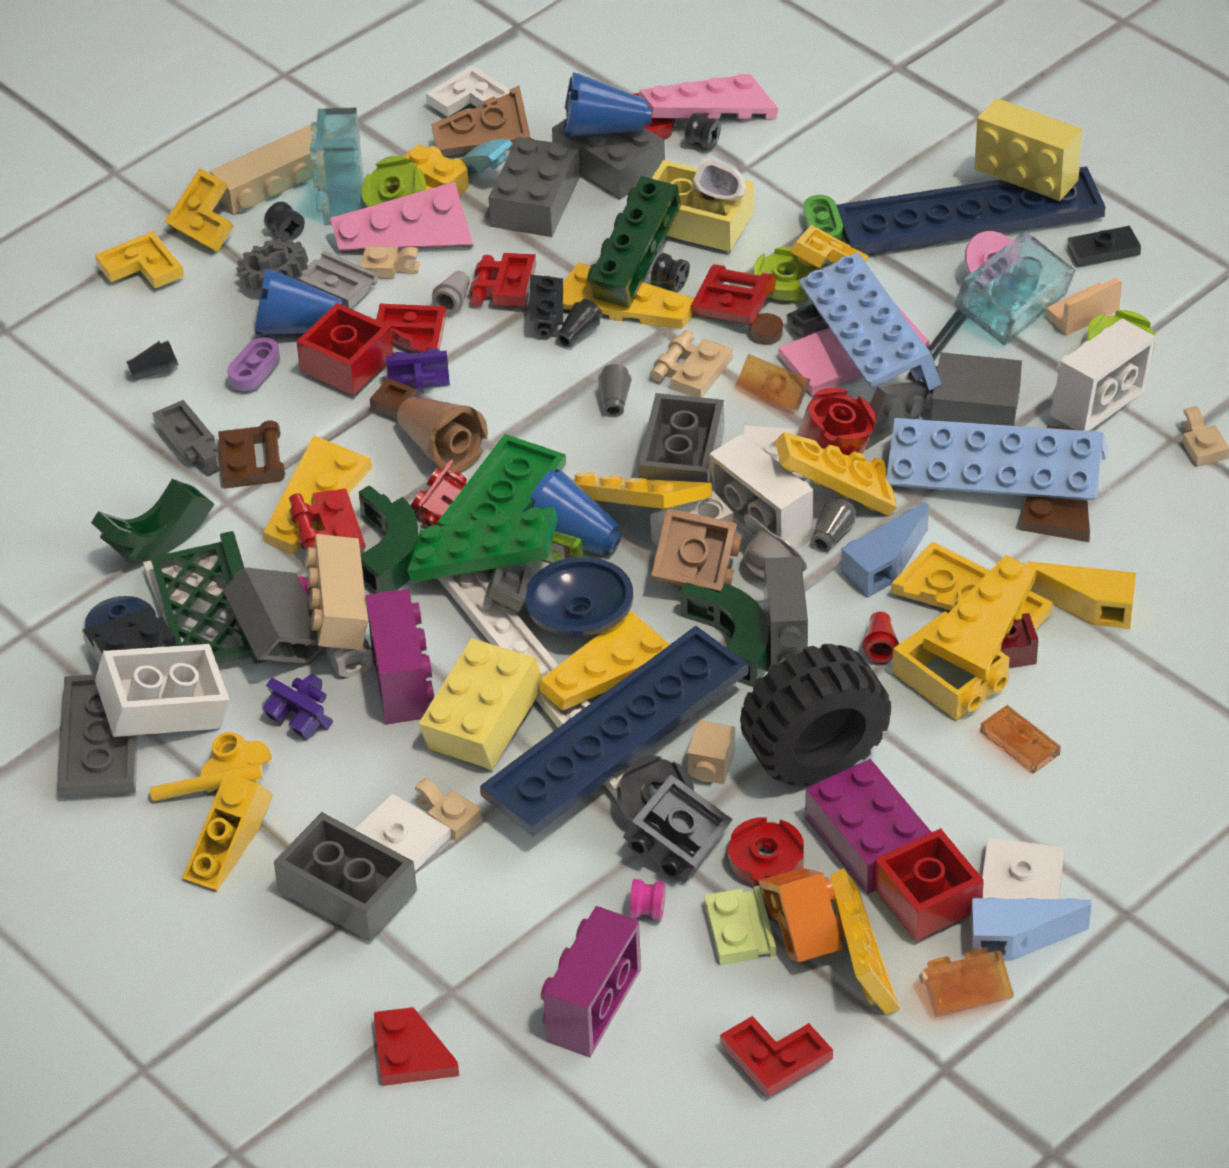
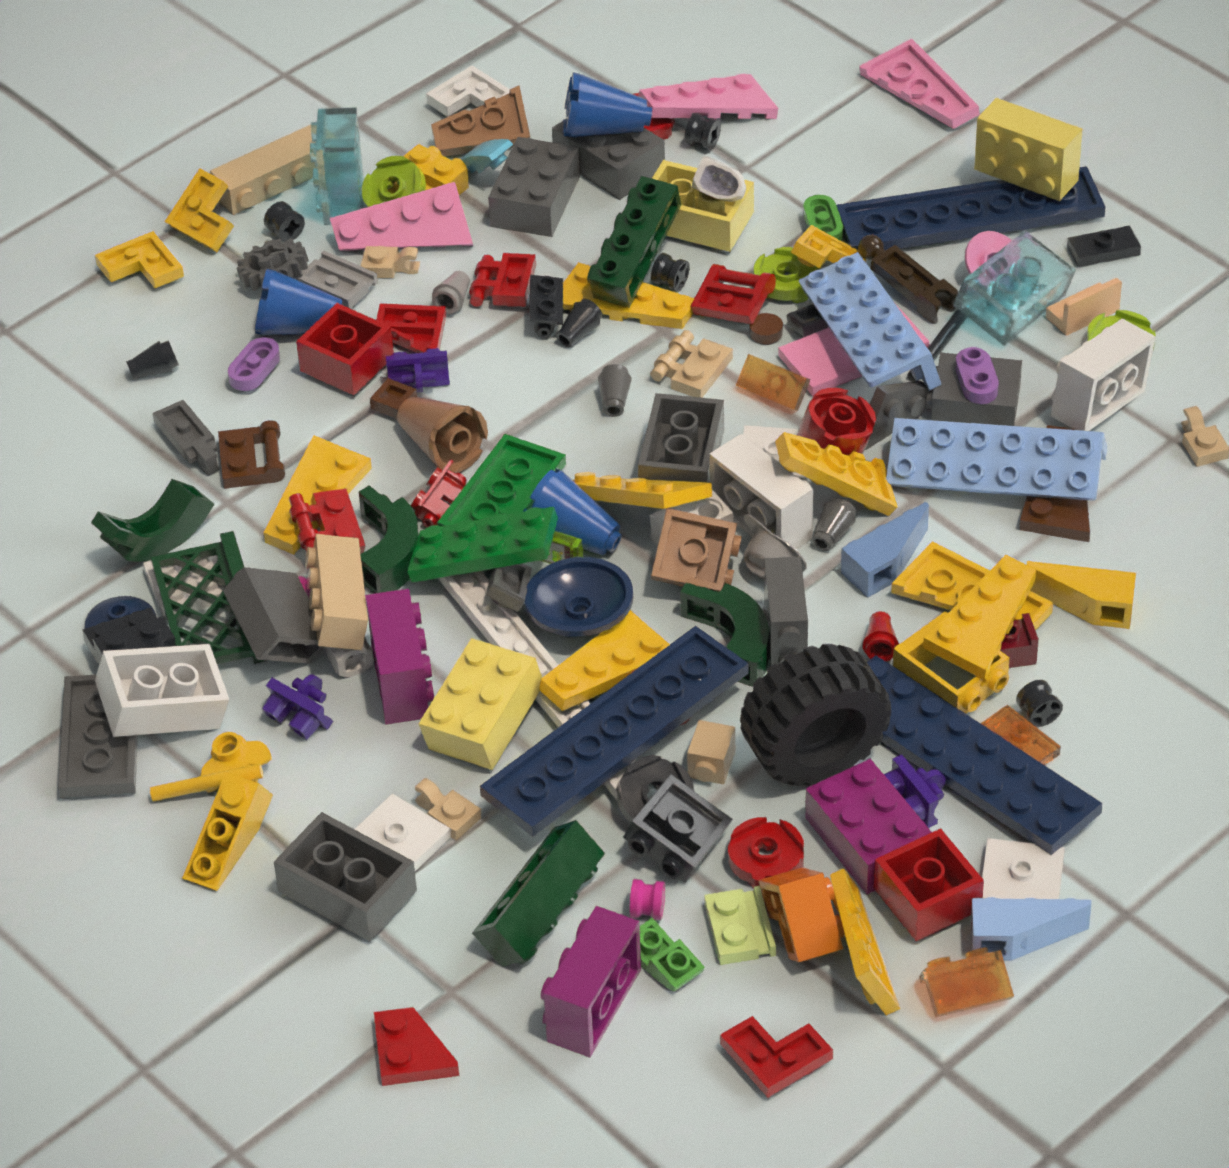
(539, 894): none -> dark green brick
(667, 960): none -> bright green slope
(909, 278): none -> dark brown plate
(918, 788): none -> dark purple hips
(921, 82): none -> bright pink wing
(977, 375): none -> medium lavender plate
(982, 764): none -> dark blue plate
(1039, 703): none -> black wheel

